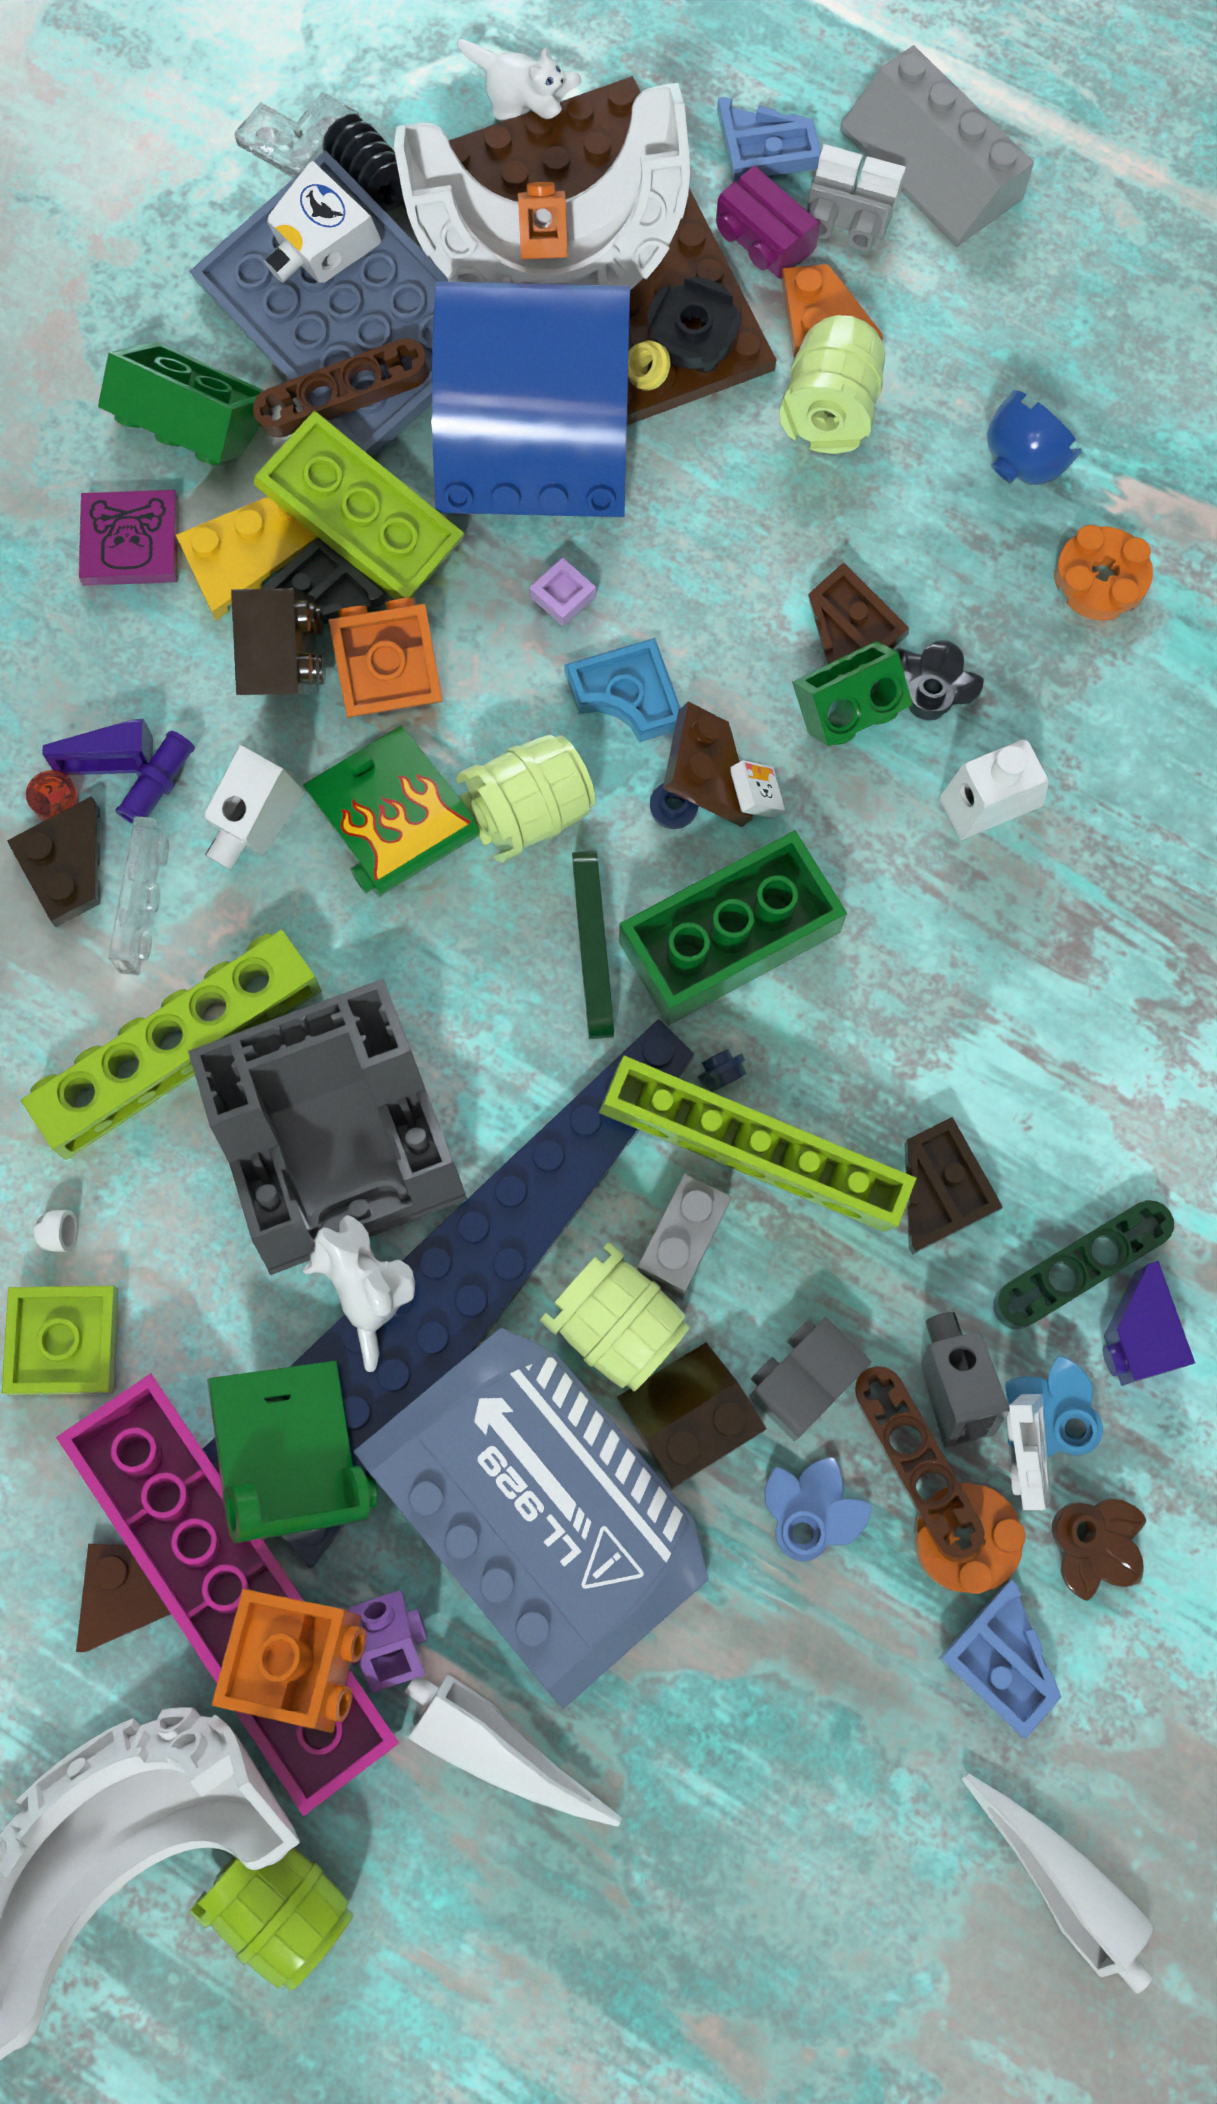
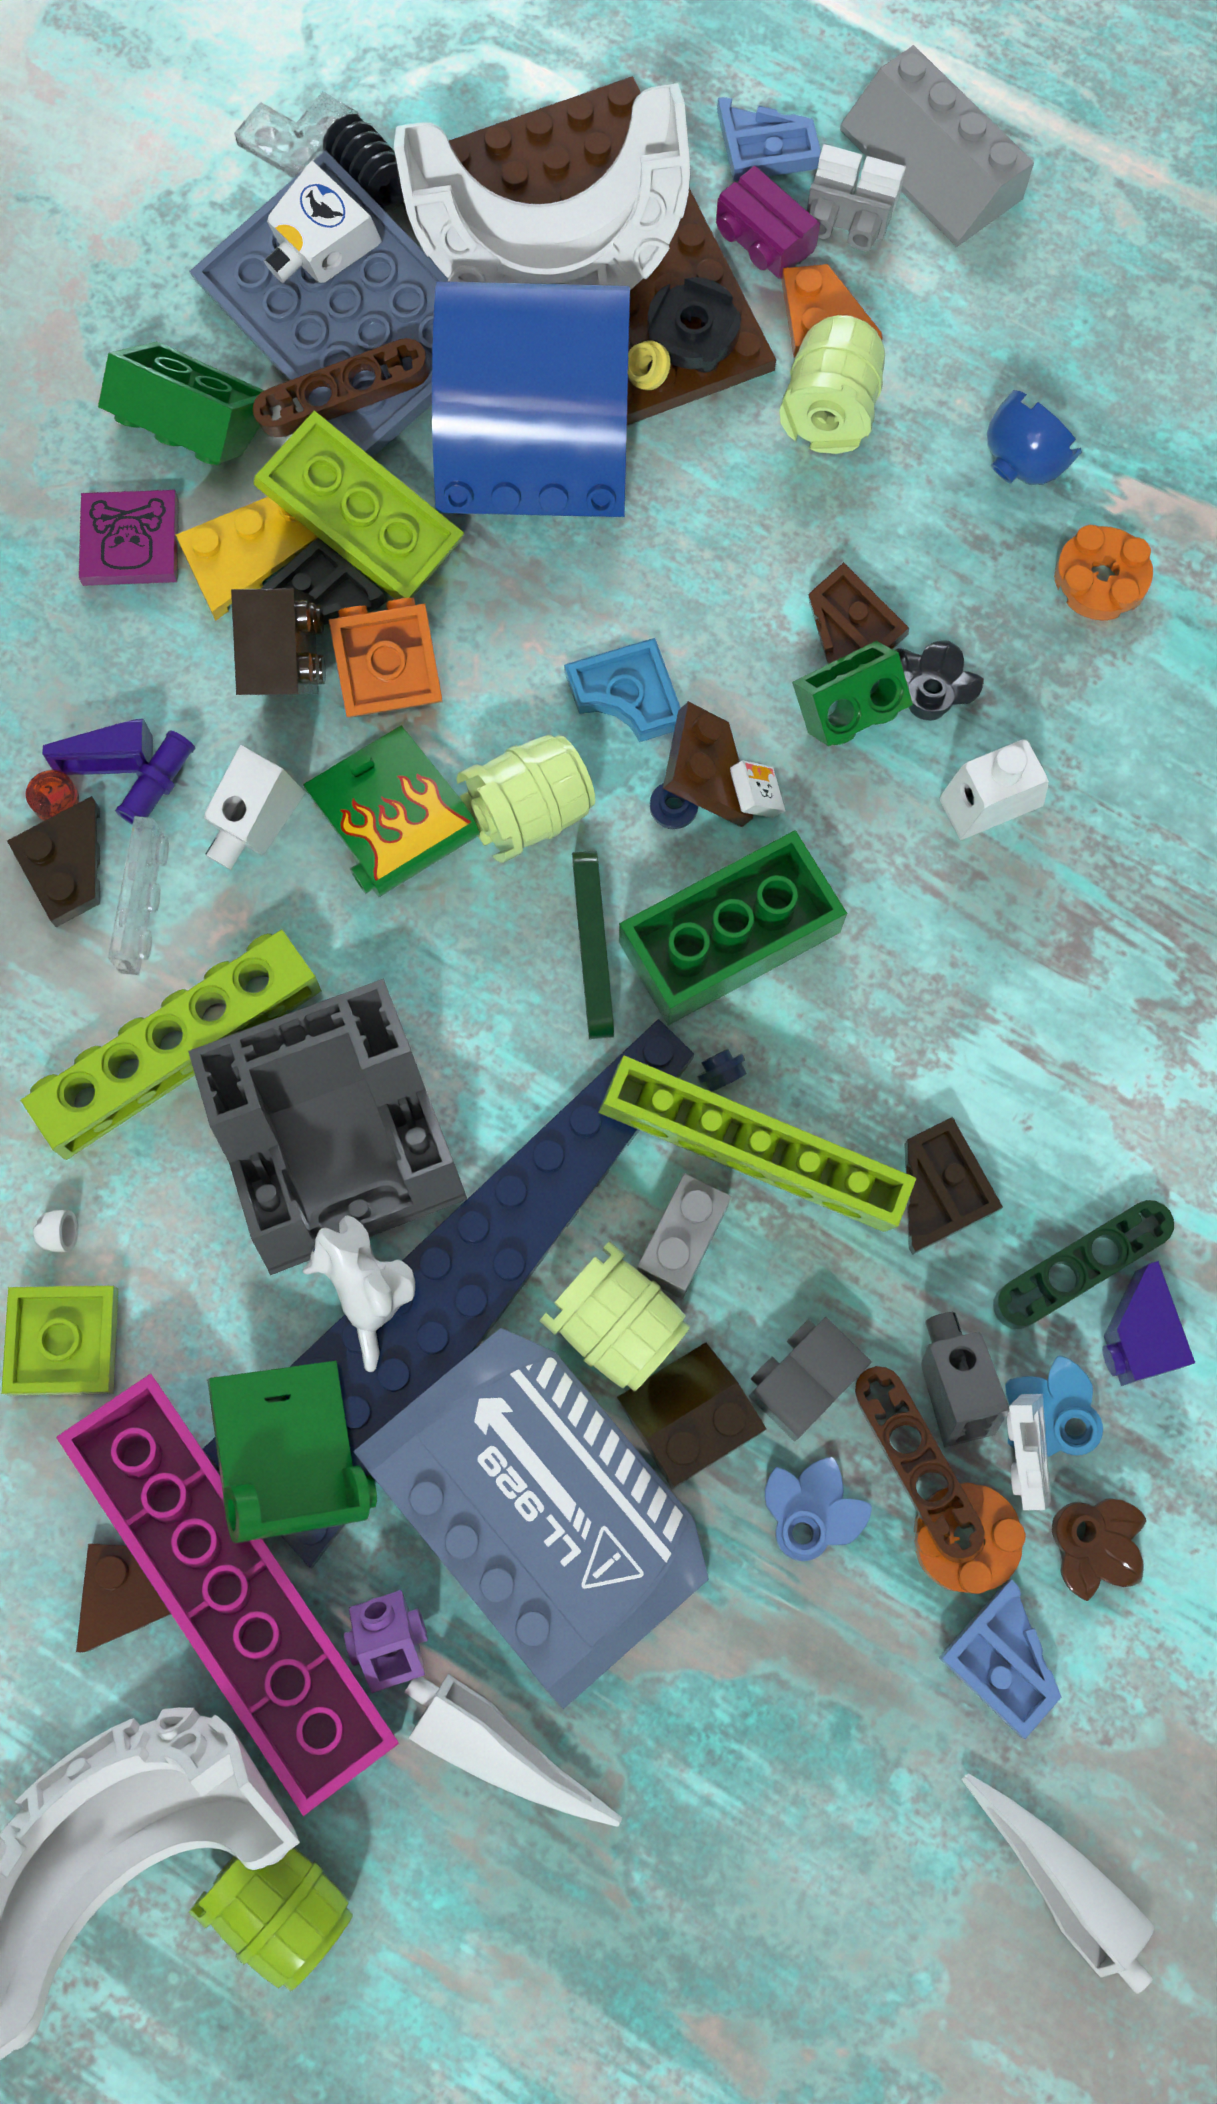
(290, 1661): orange plate -> none
(520, 83): white animal -> none
(548, 239): orange brick -> none
(562, 591): lavender plate -> none

